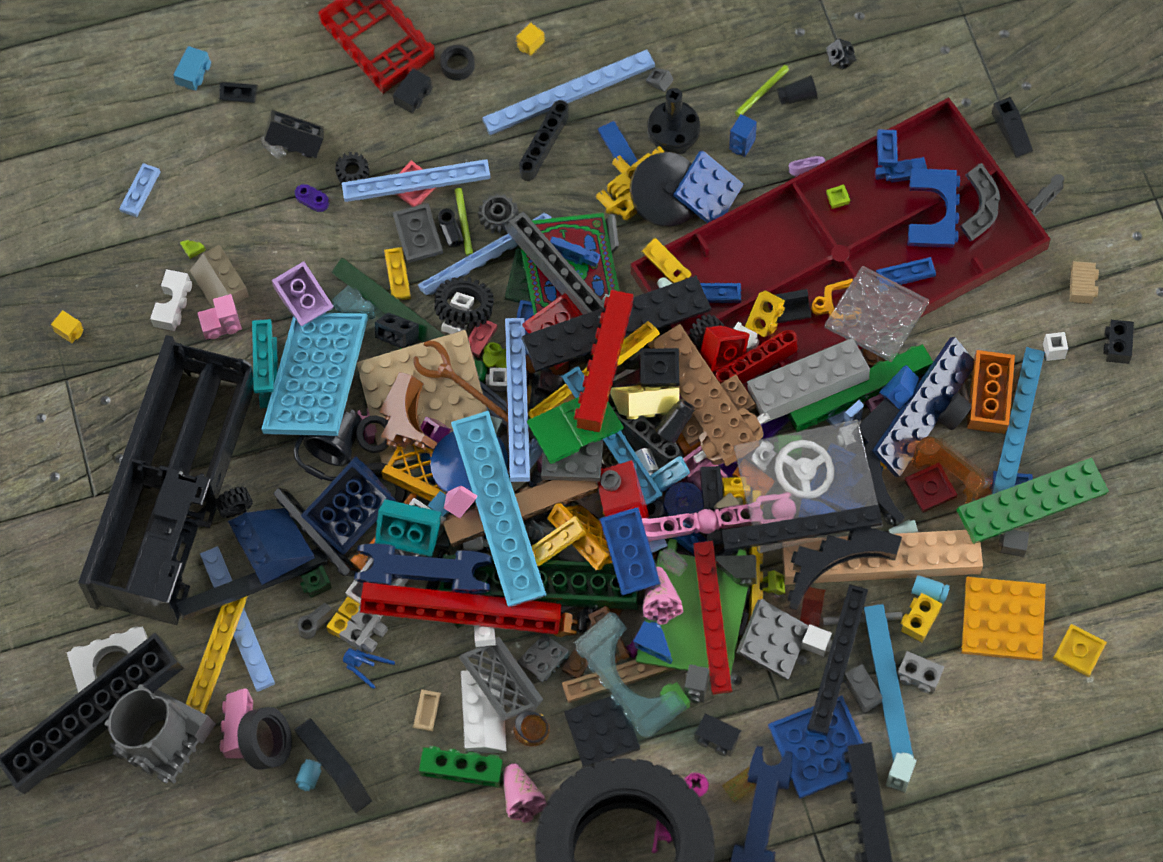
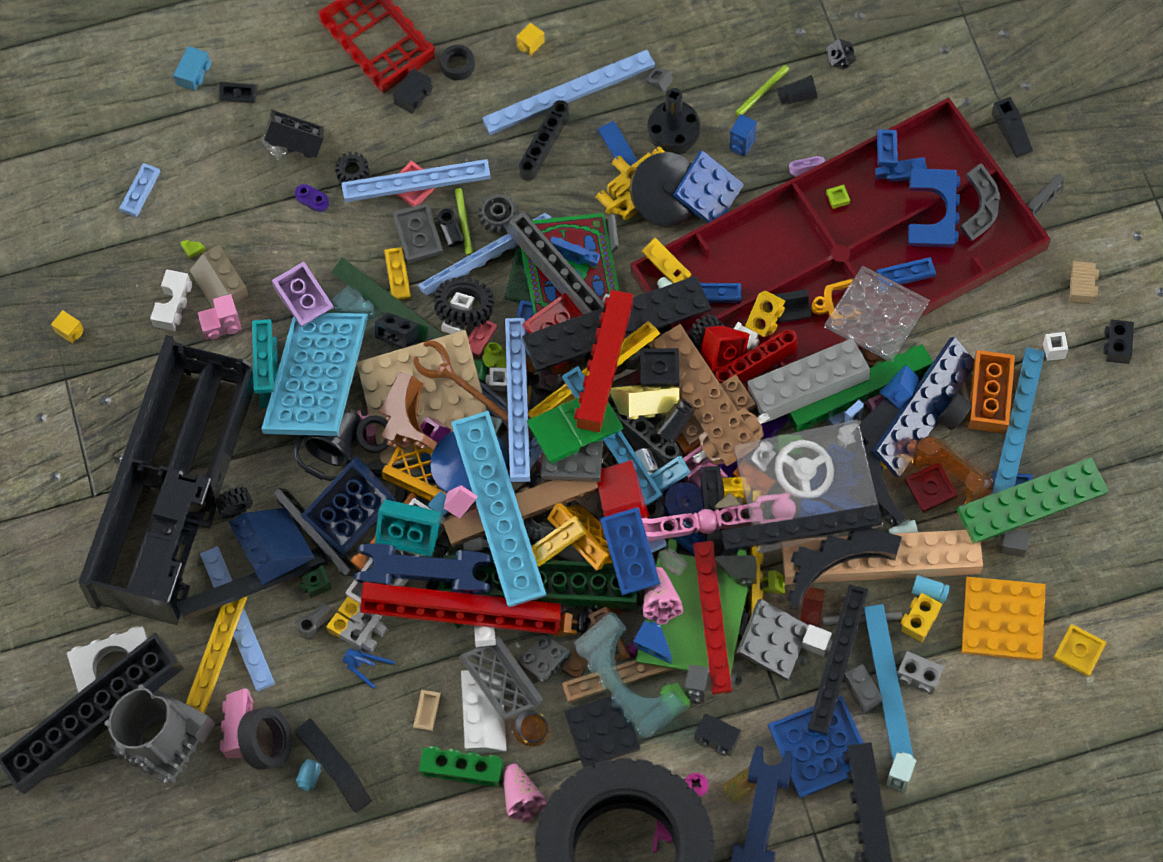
(610, 480): dark grey tile -> none

